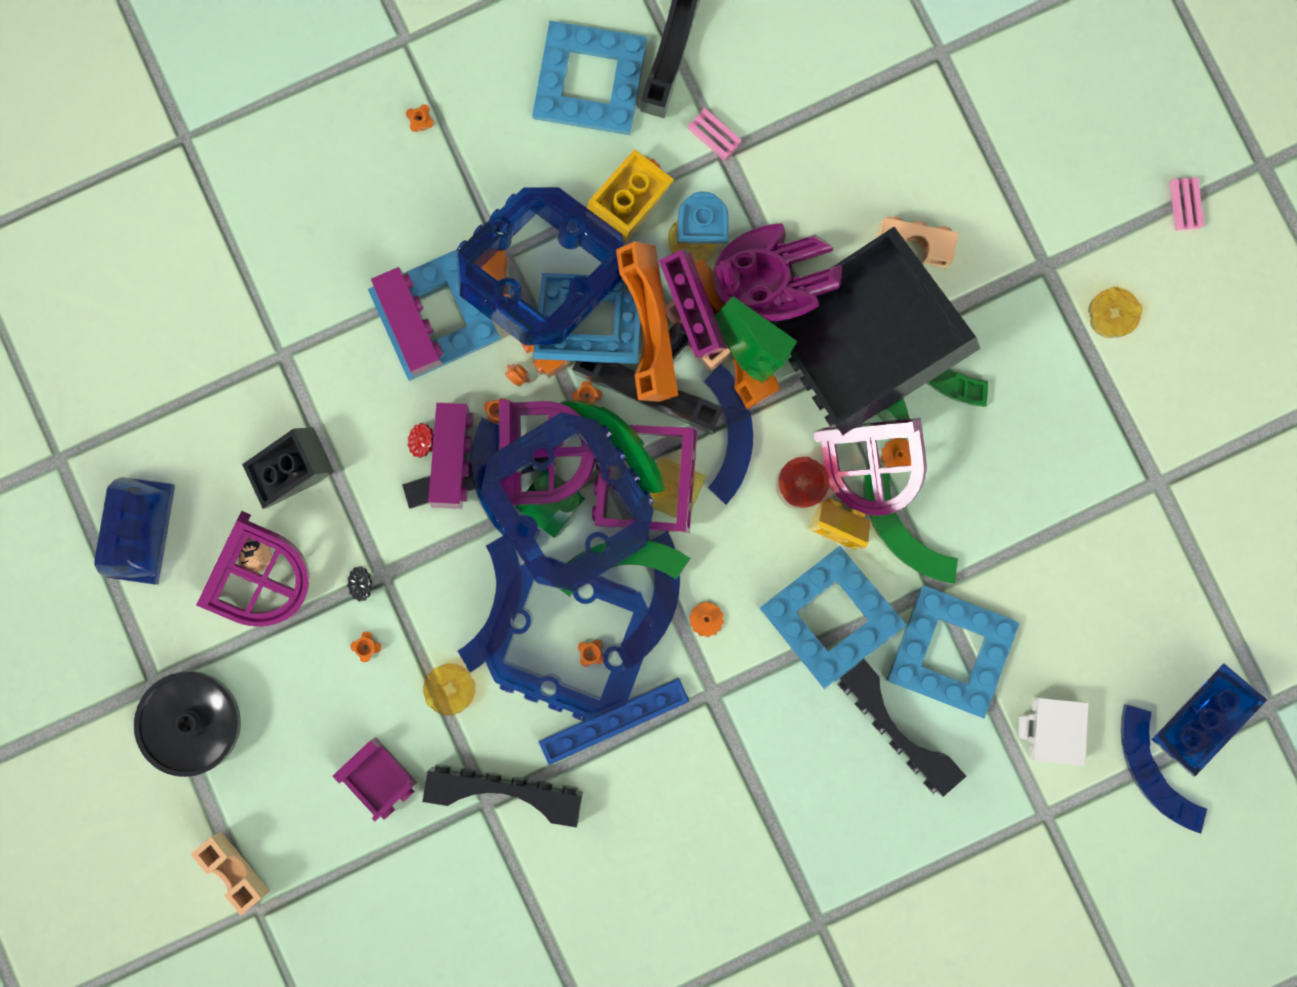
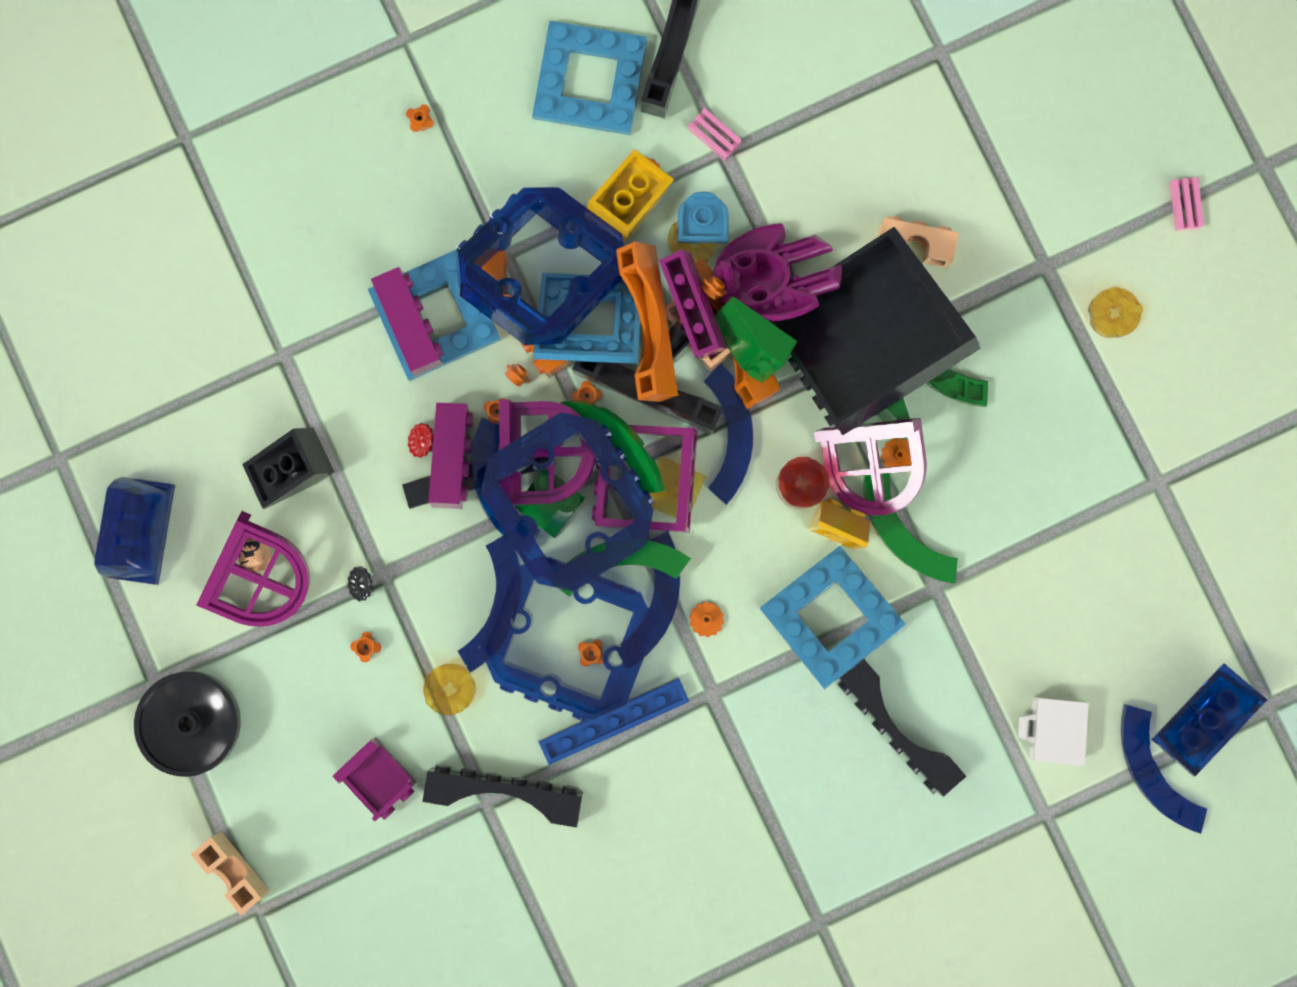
(713, 287): none -> orange plate
(997, 641): dark azure plate -> none

